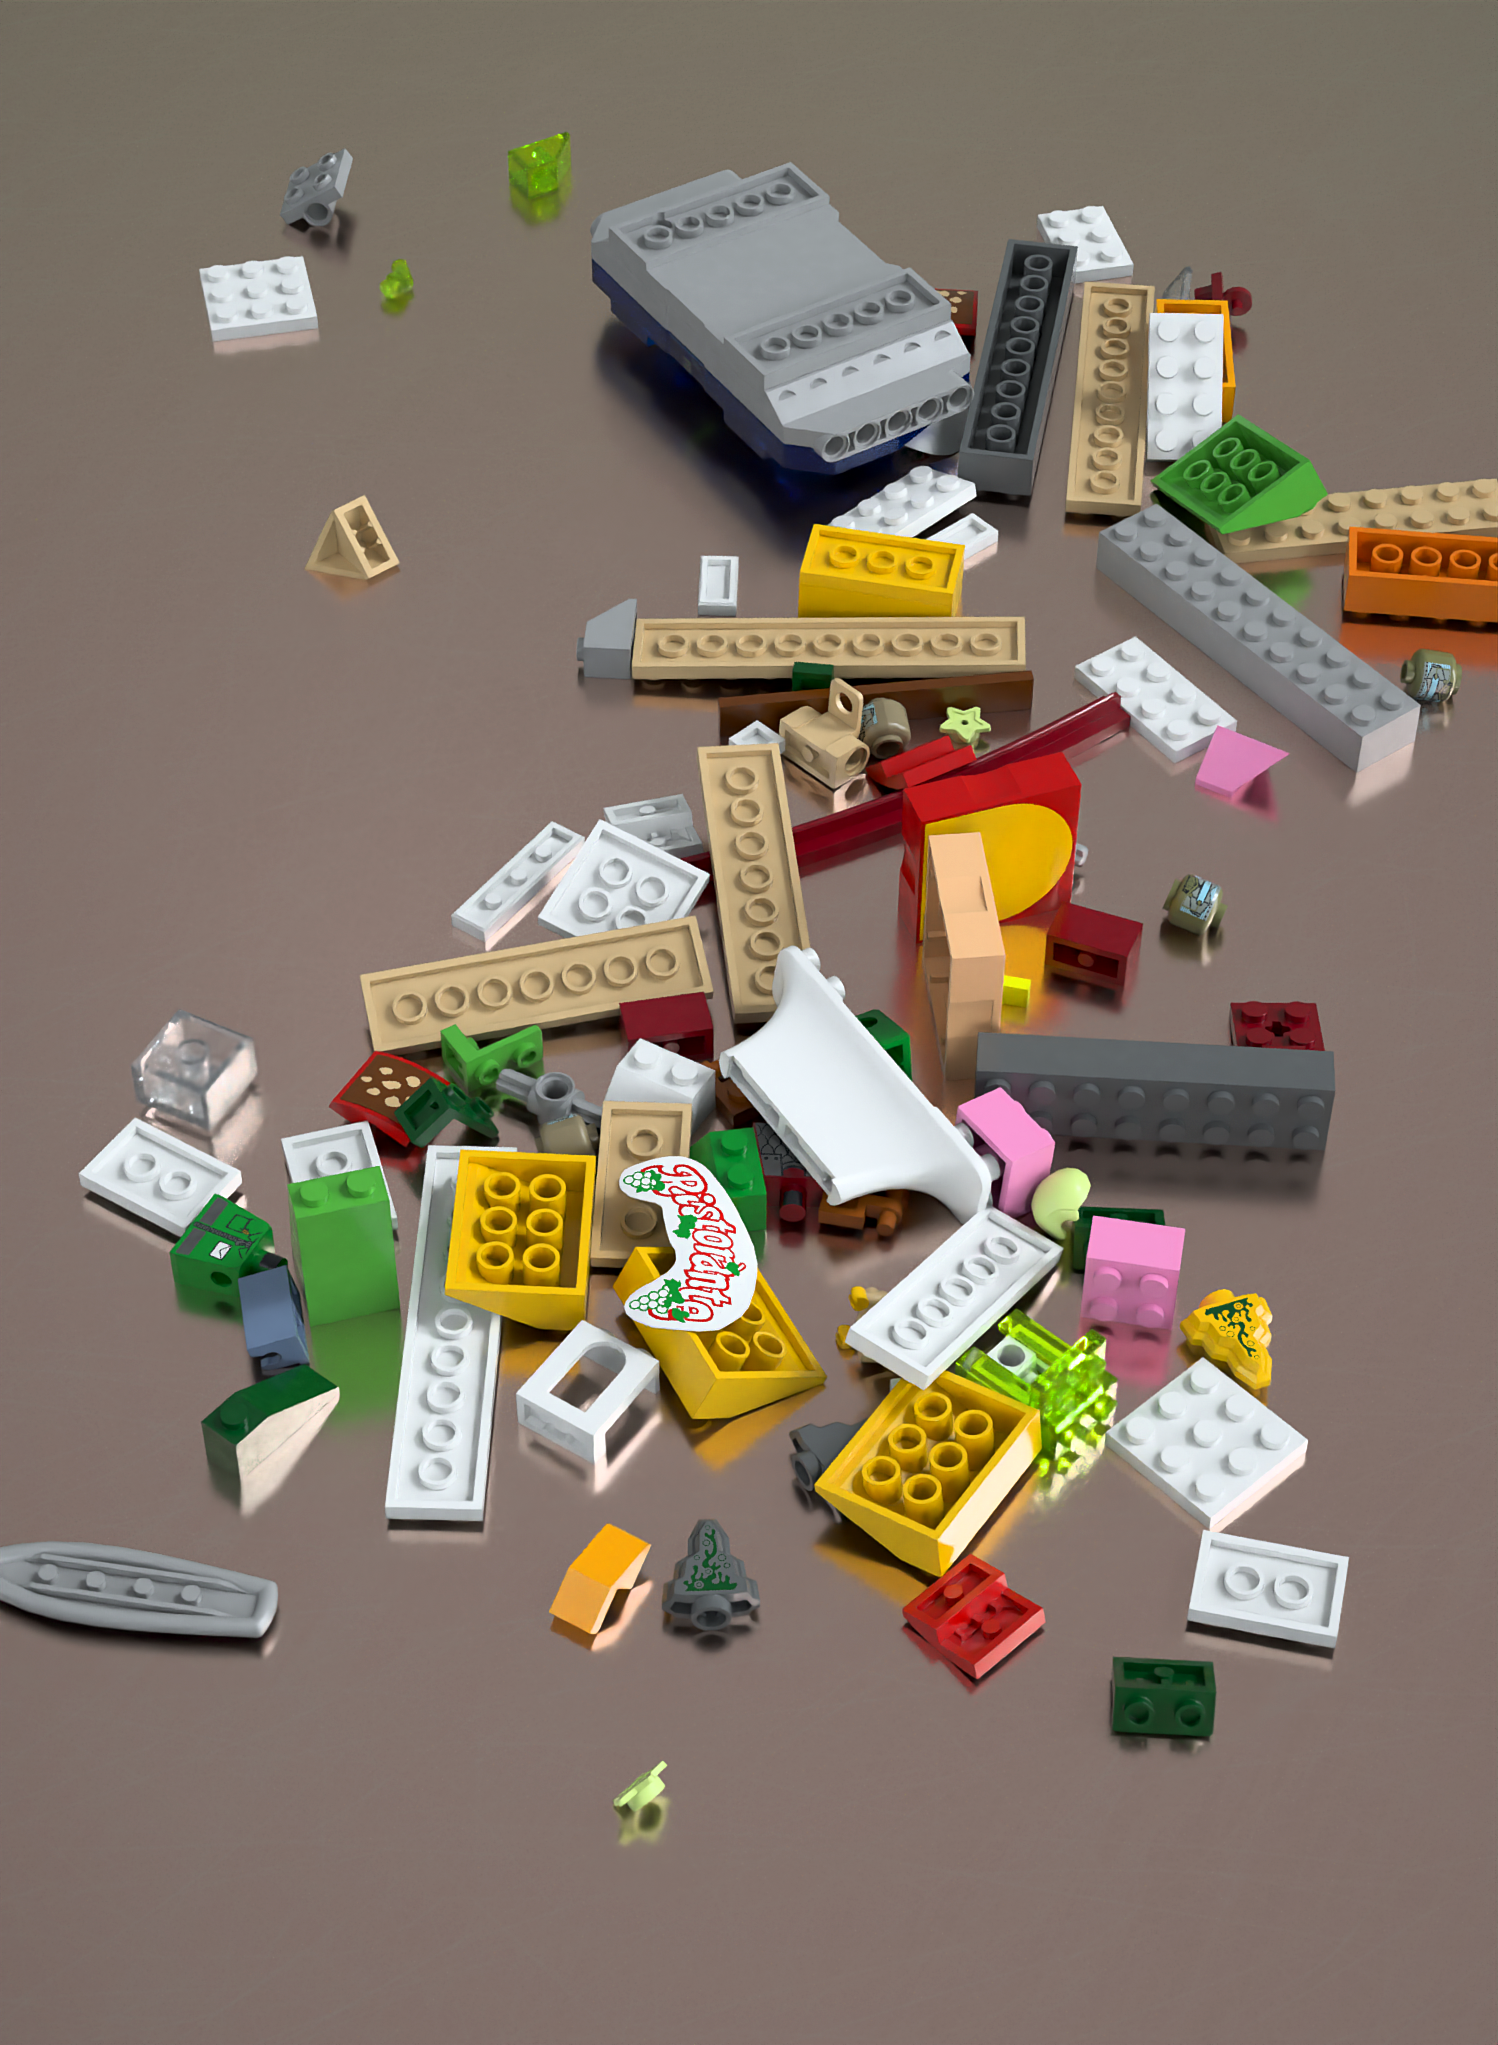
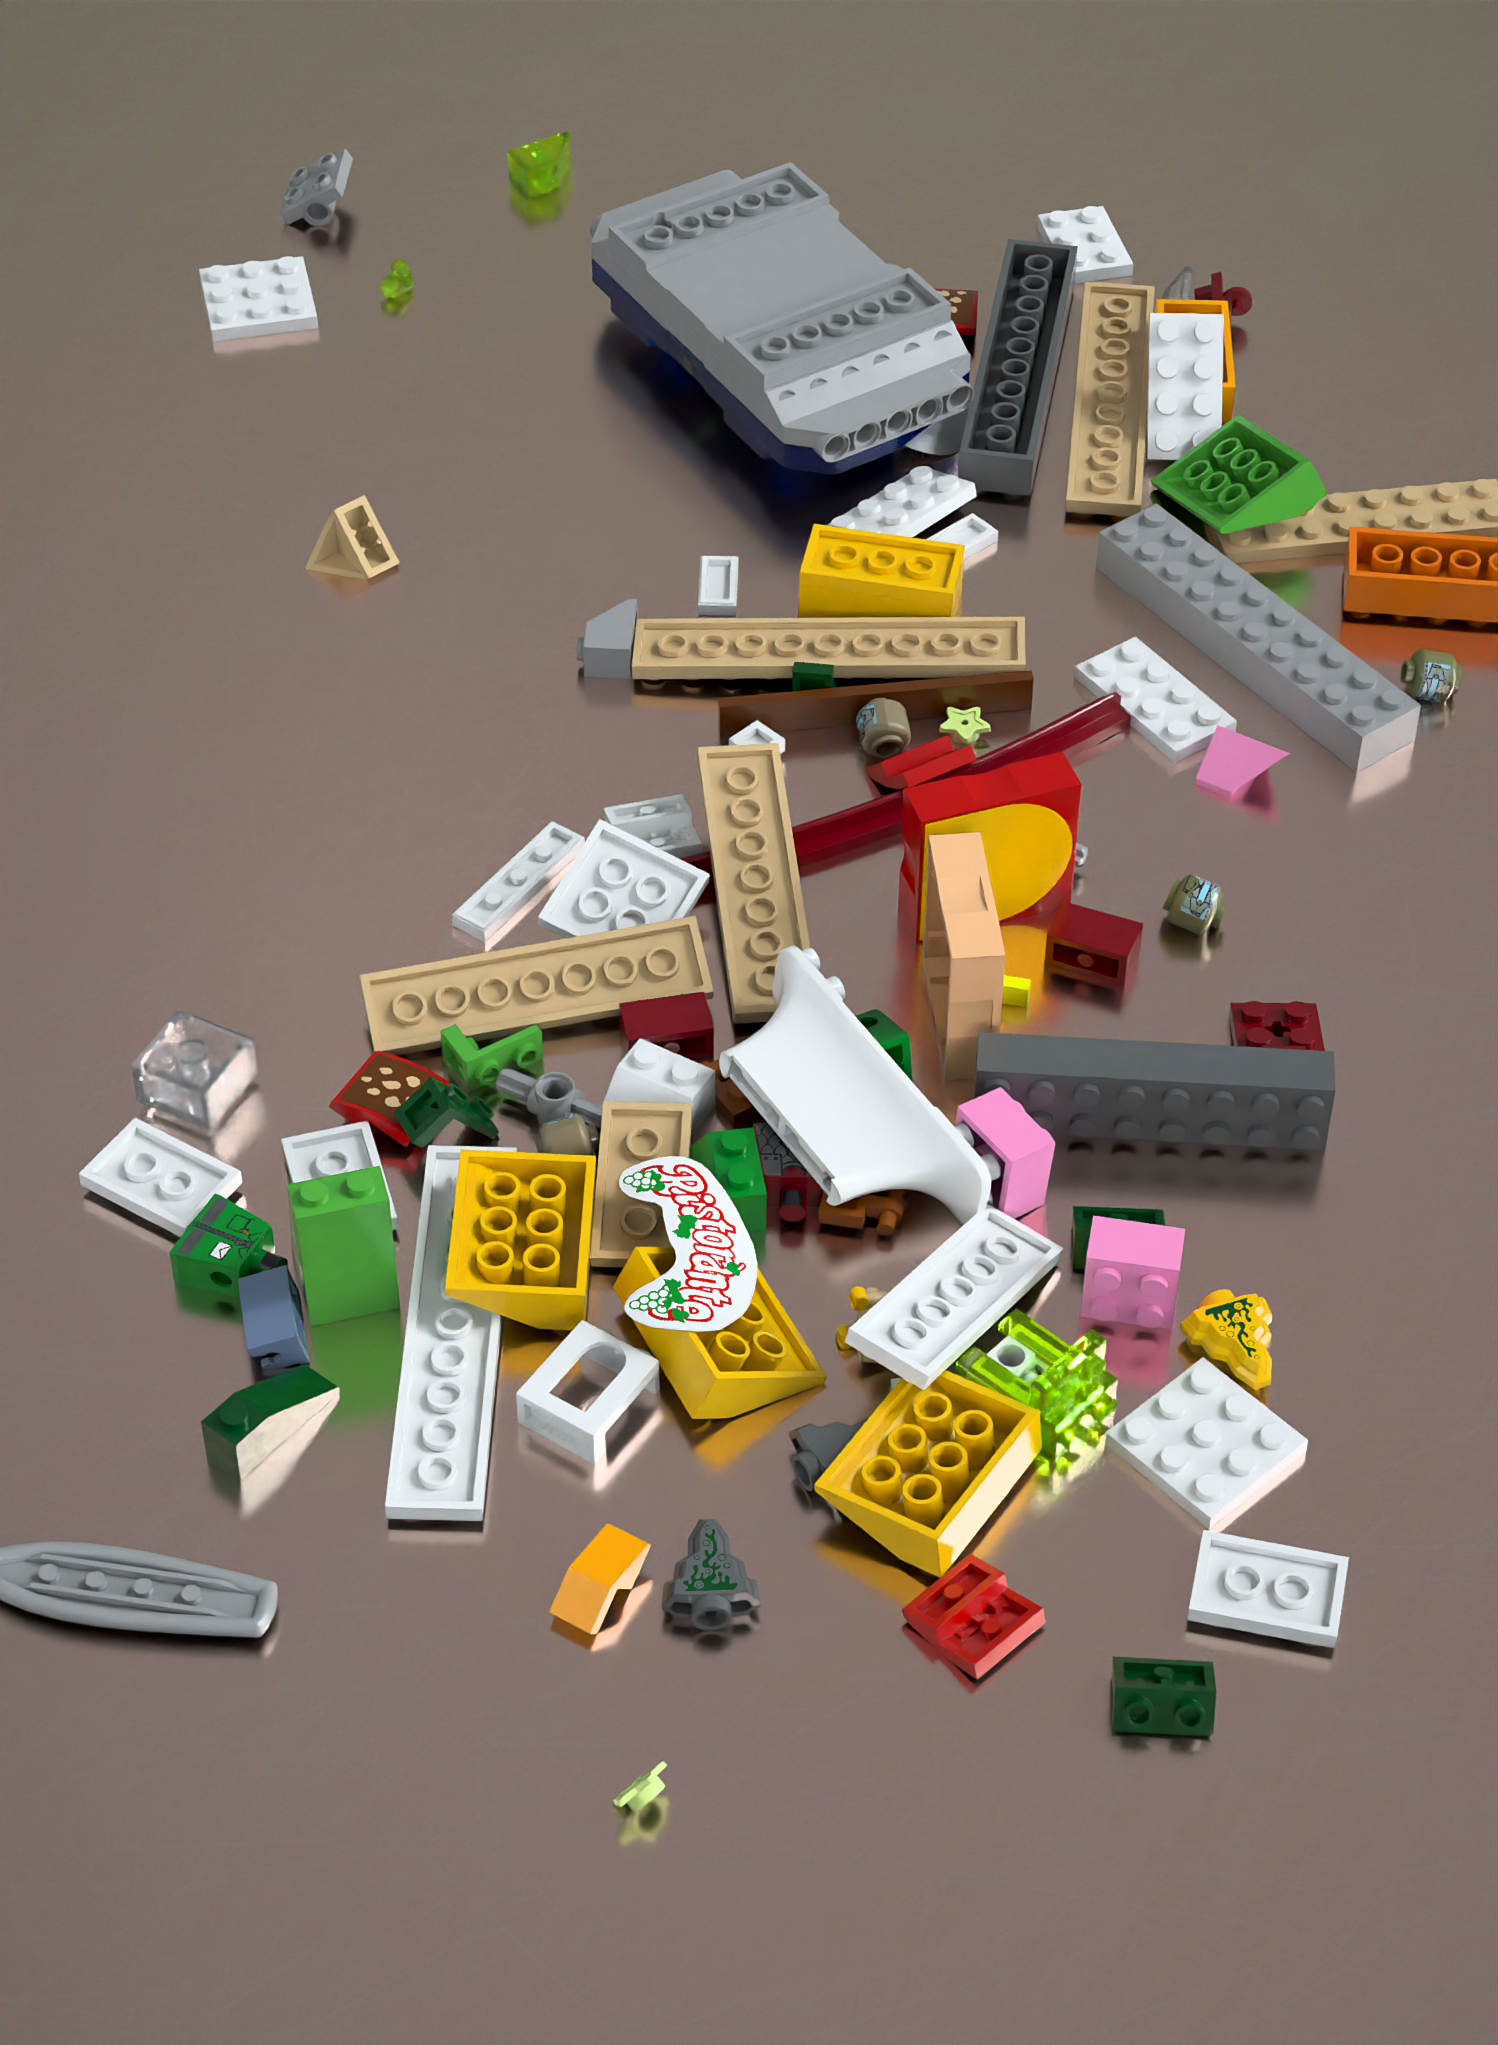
(827, 741): tan piece -> none
(1059, 1199): yellowish green hair -> none

